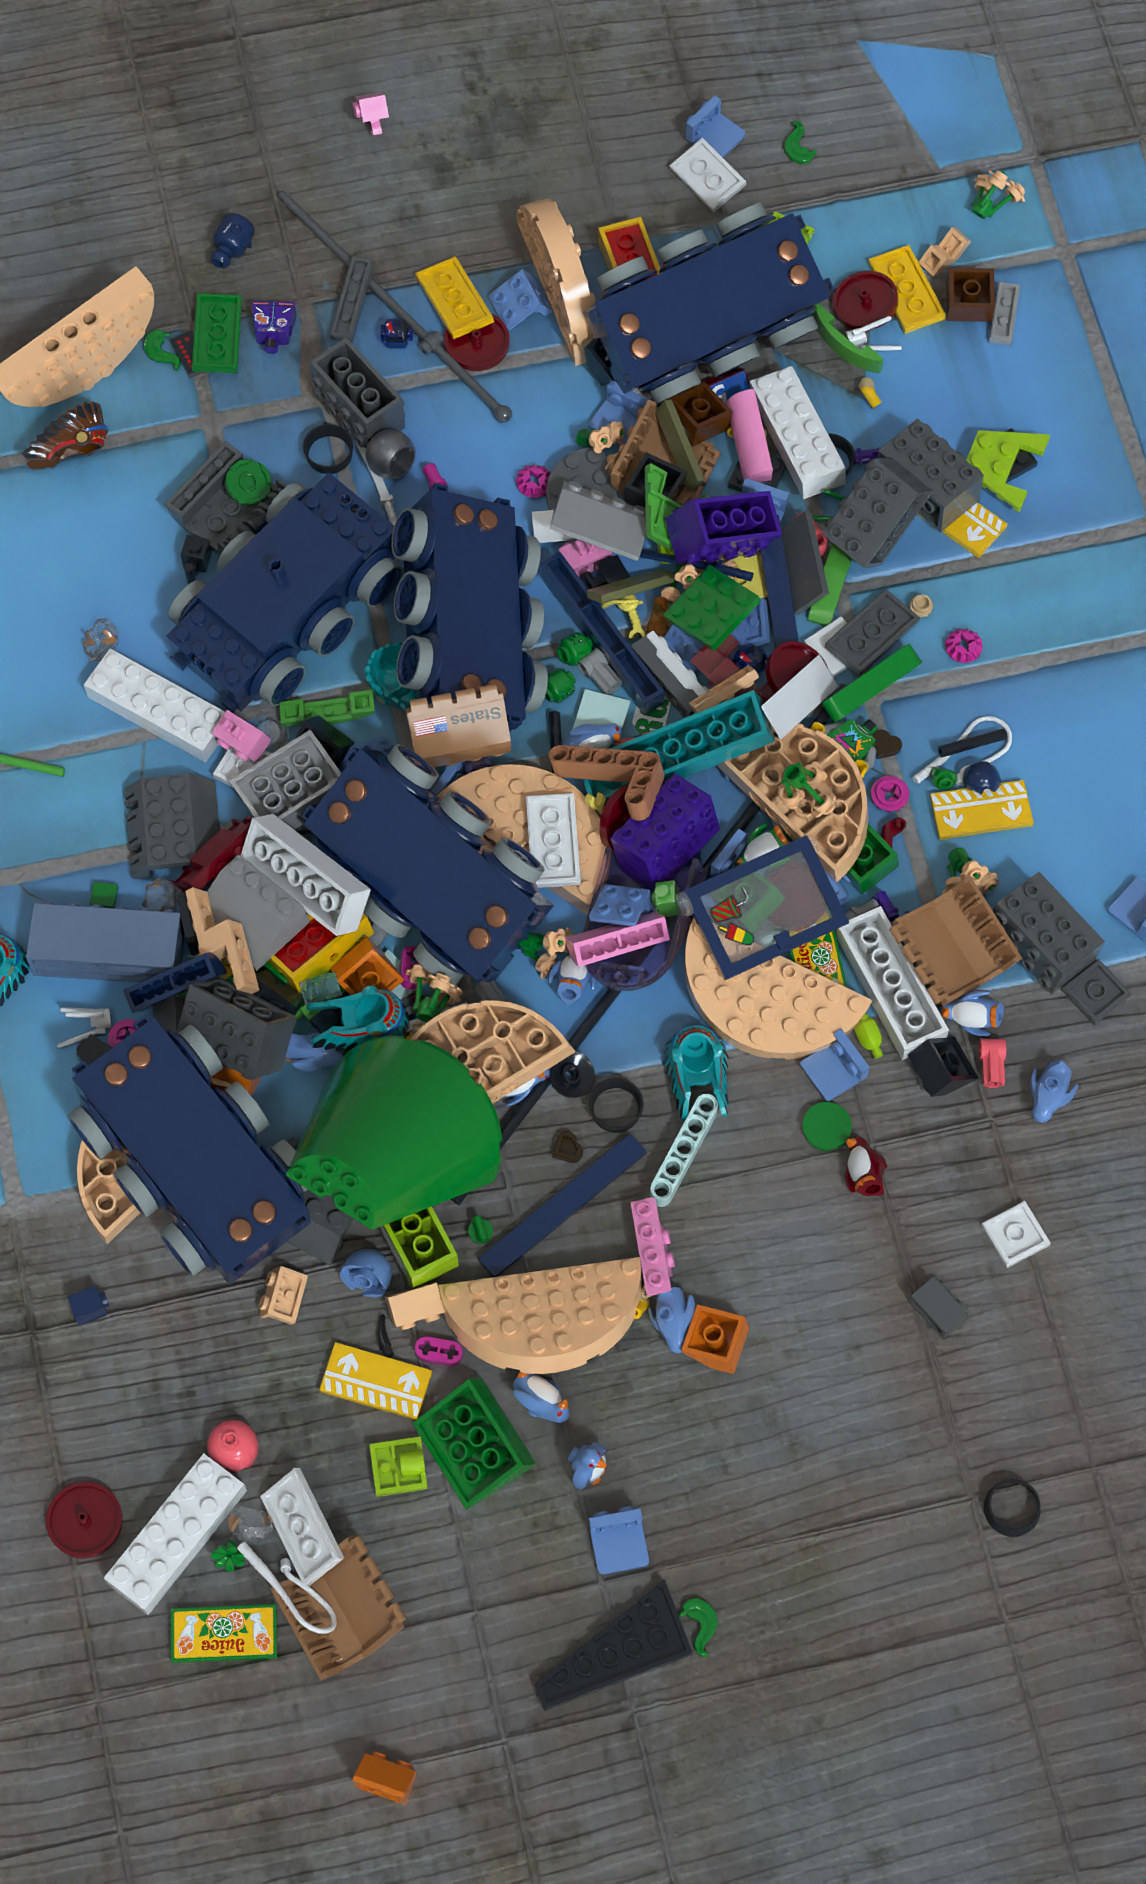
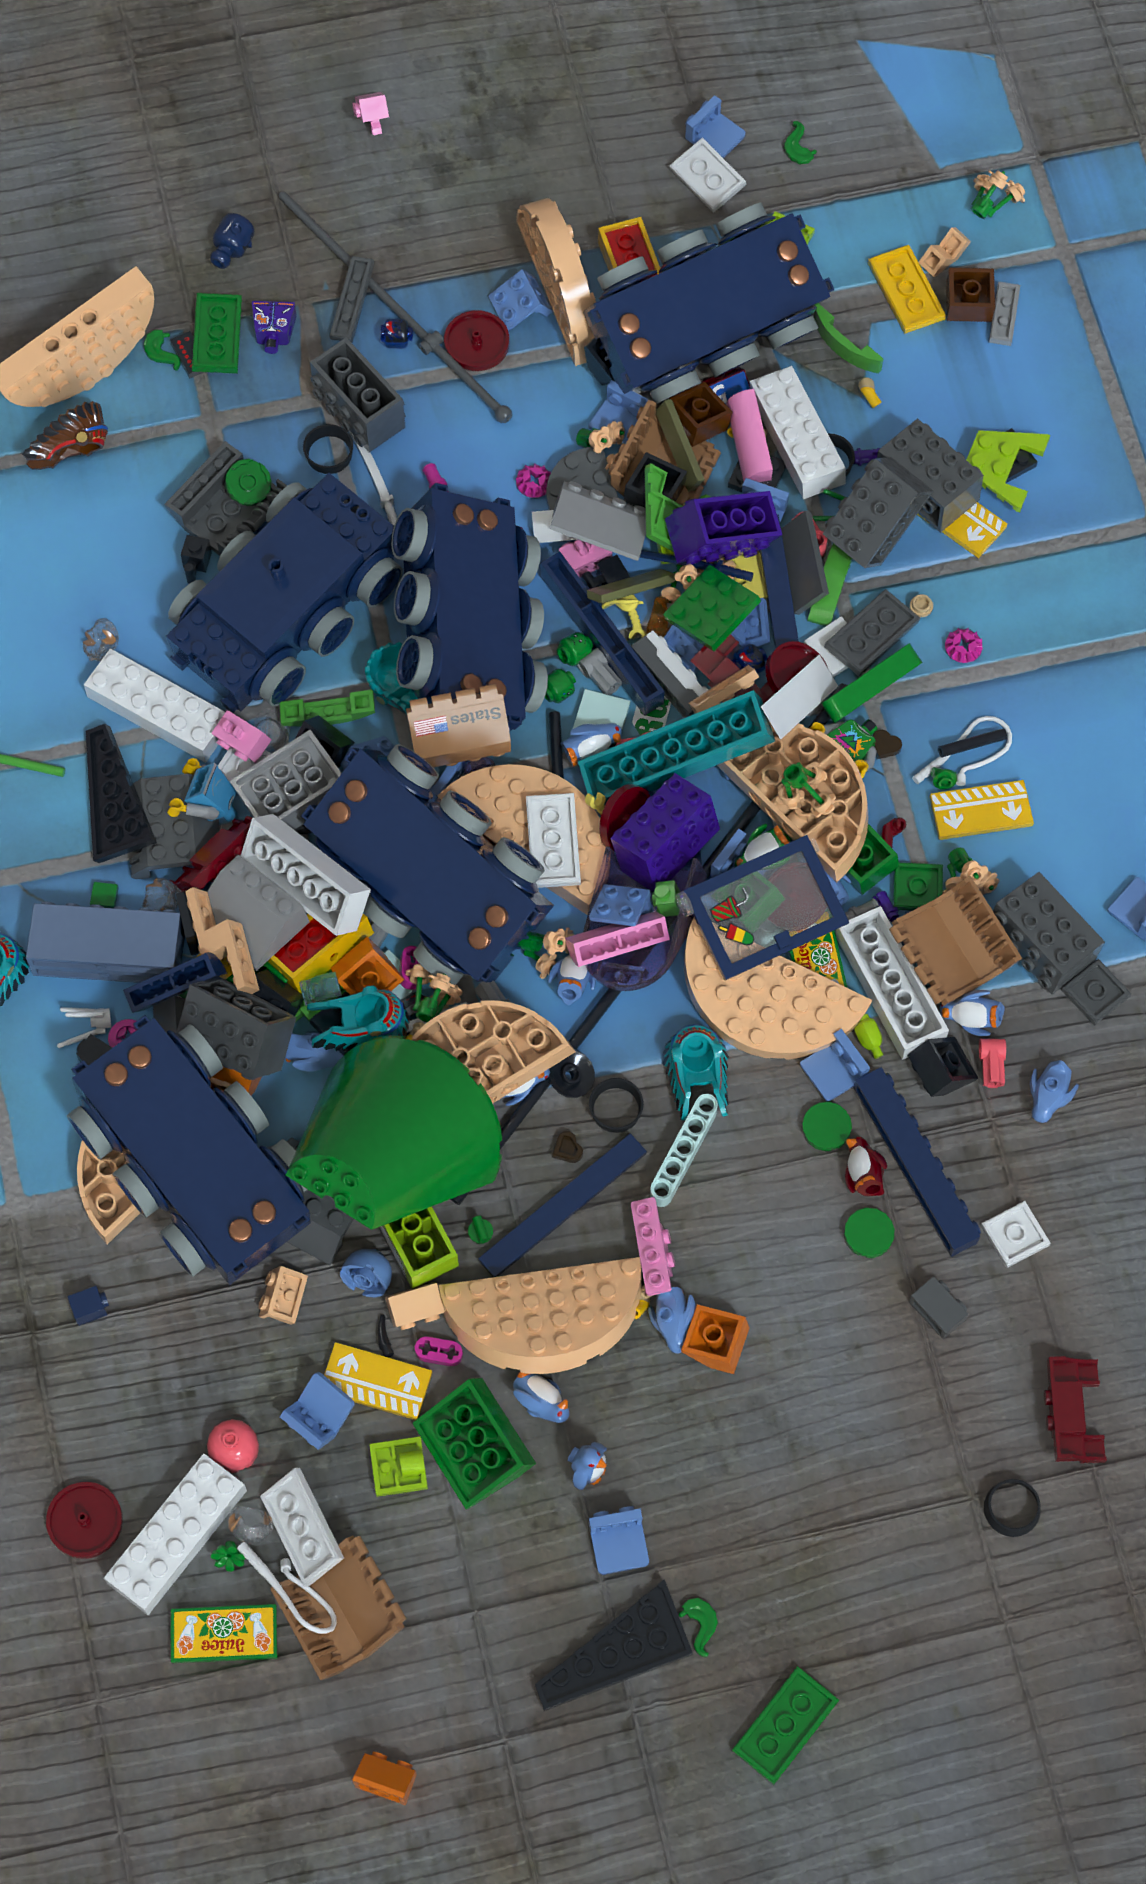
(115, 808): none -> black wing
(208, 795): none -> dark azure torso
(319, 1411): none -> medium blue bracket
(390, 454): flat silver wheel -> none
(454, 297): yellow tile -> none
(638, 768): nougat beam -> none
(785, 1725): none -> green tile
(858, 336): white plant -> none
(865, 299): dark red piece -> none
(869, 1232): none -> green tile
(886, 785): dark pink gear -> none
(916, 885): none -> green tile
(917, 1162): none -> dark blue brick
(981, 776): dark blue hair -> none
(1067, 1411): none -> dark red bracket

